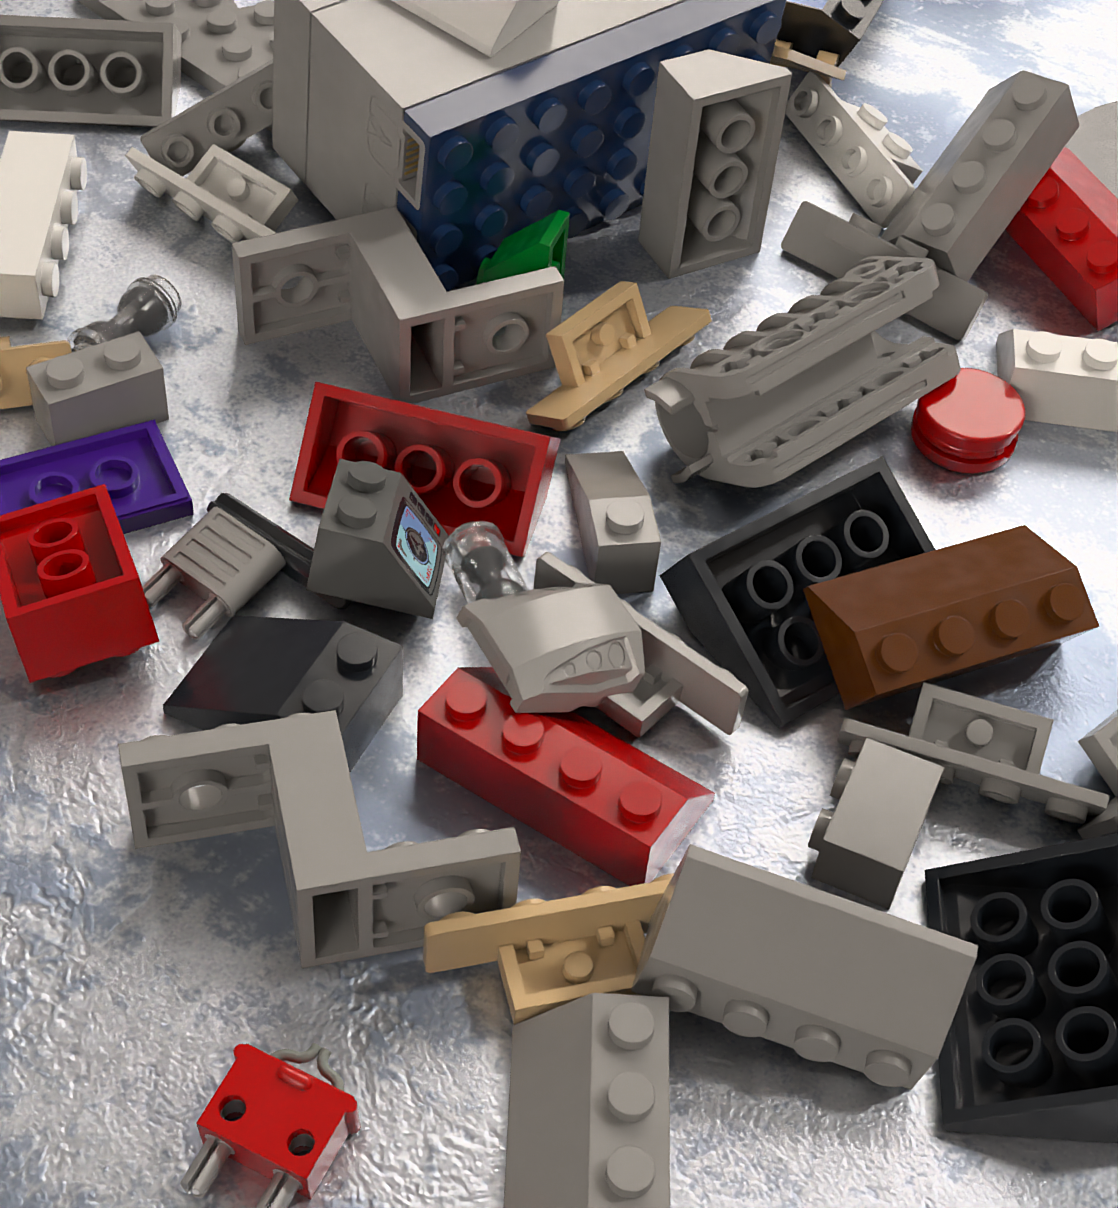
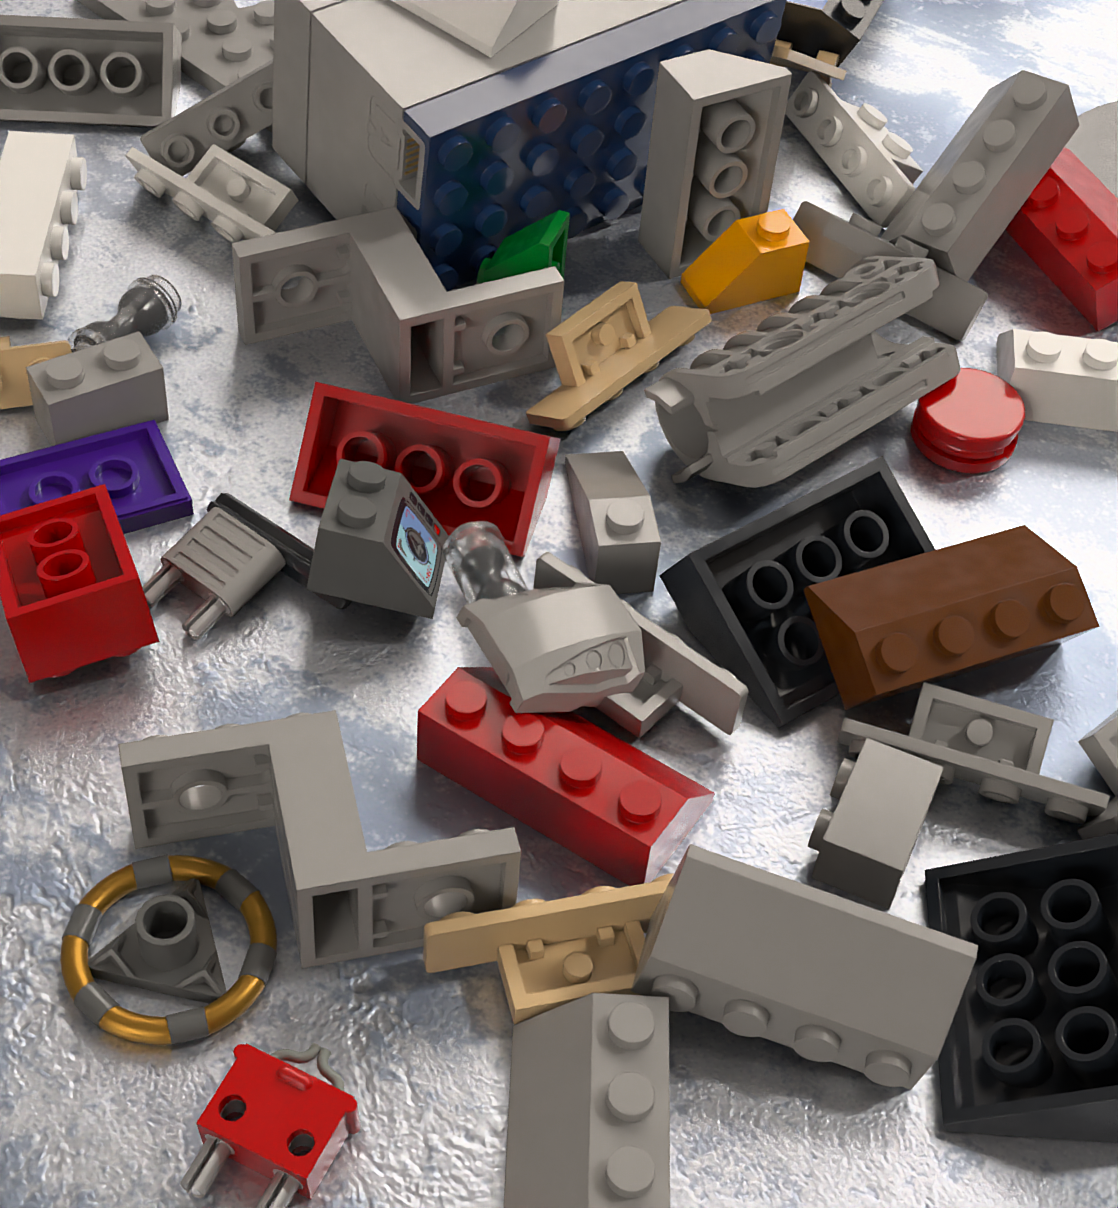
(167, 950): none -> dark grey piece
(293, 666): black slope -> none
(749, 263): none -> light orange slope

